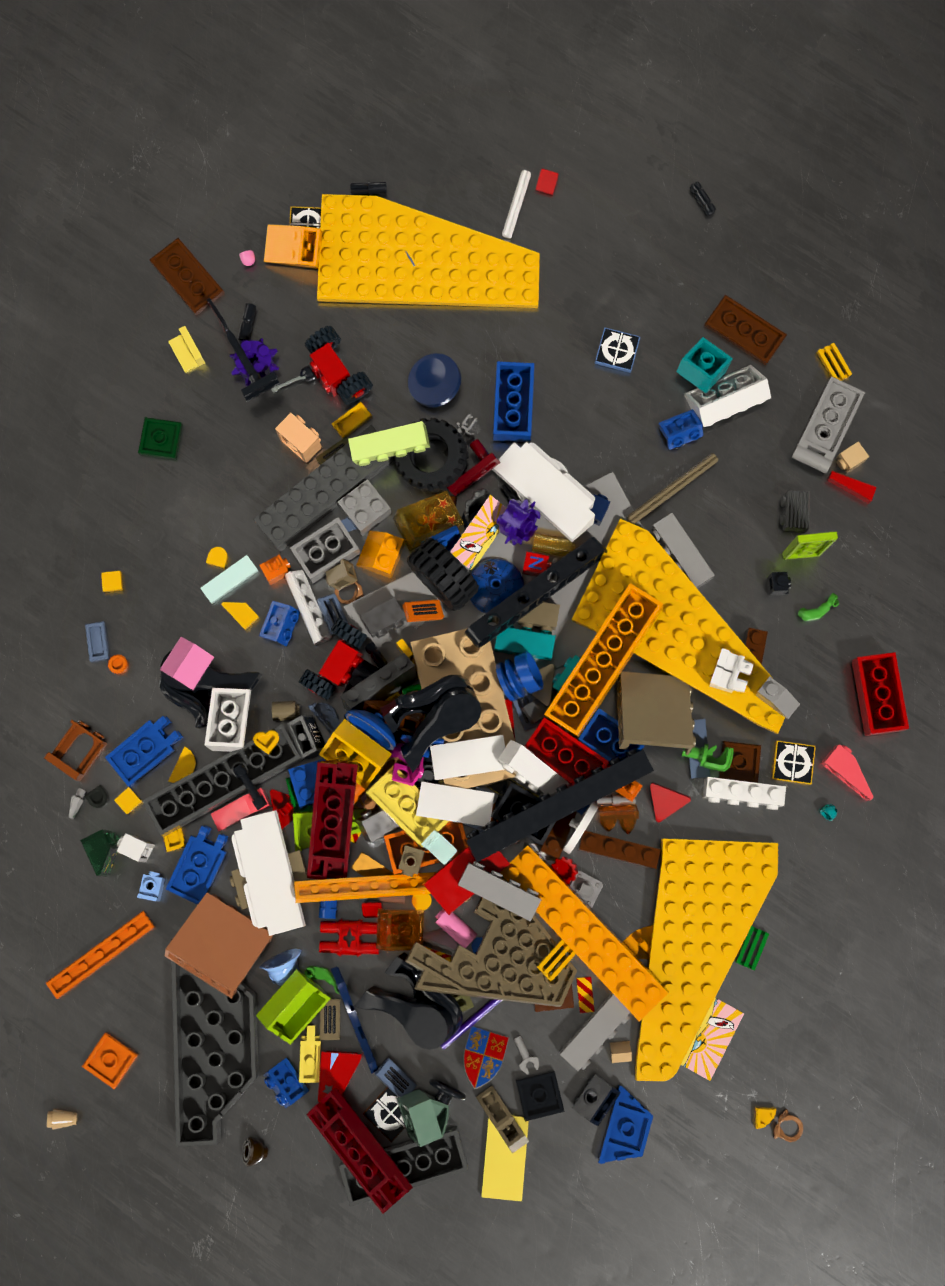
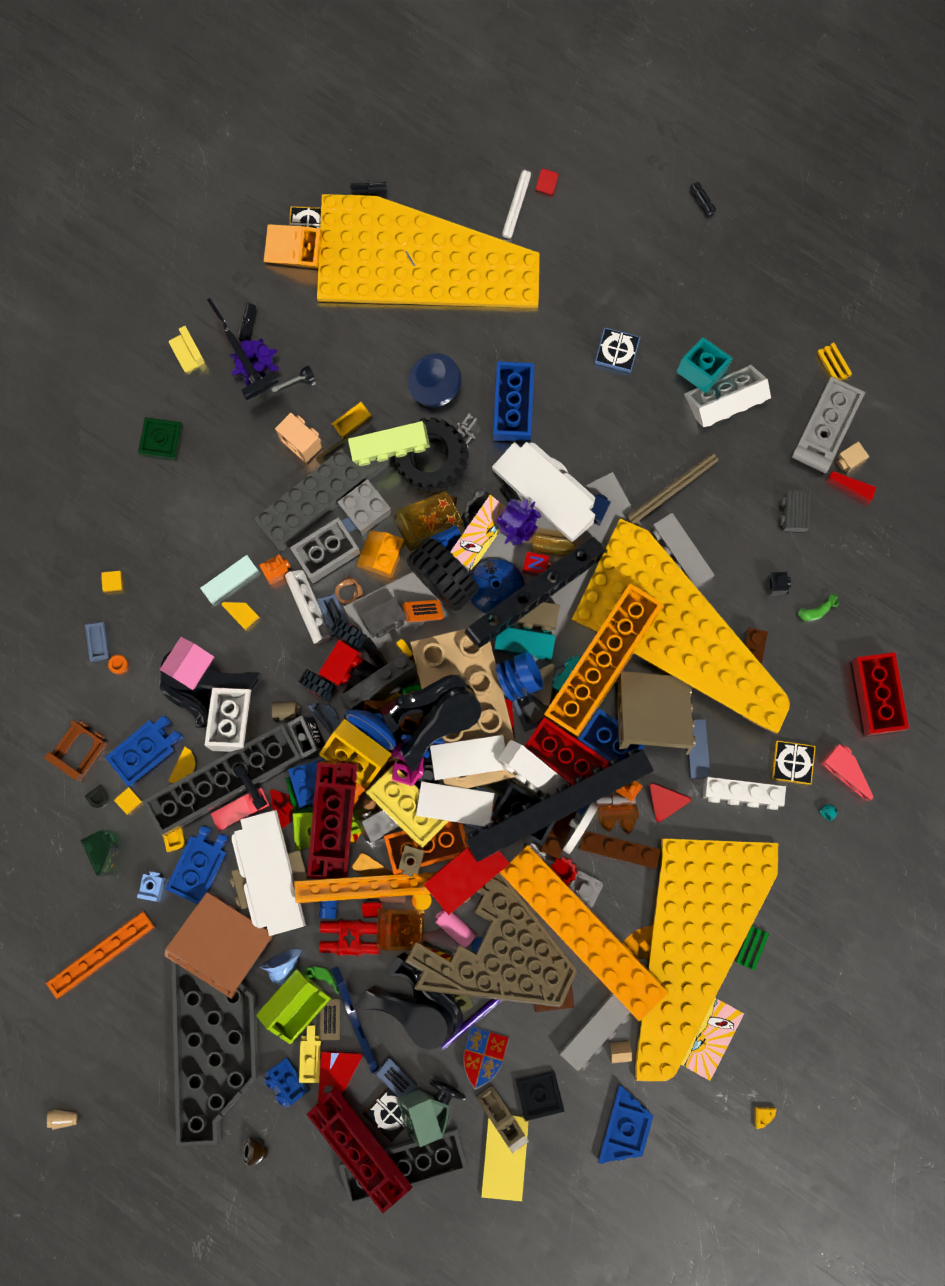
(76, 802): light grey bar -> none
(110, 1060): orange tile -> none
(135, 847): white brick -> none
(186, 276): reddish brown tile -> none
(217, 557): yellow tile -> none
(247, 257): bright pink hinge -> none
(266, 741): yellow tile -> none
(279, 623): blue bracket -> none
(331, 370): brick -> none
(341, 575): dark tan brick -> none
(439, 847): light aqua bracket -> none
(486, 463): dark red piece -> none
(500, 891): light grey brick -> none
(525, 1055): light grey bar -> none
(546, 971): yellow tile -> none
(585, 995): sticker -> none
(606, 1097): black brick -> none
(681, 429): blue bracket -> none
(706, 758): bright green piece -> none
(727, 671): white hips -> none
(744, 763): reddish brown tile -> none
(745, 330): reddish brown tile -> none
(778, 698): light grey slope -> none
(778, 1132): medium nougat piece -> none
(809, 545): lime tile -> none

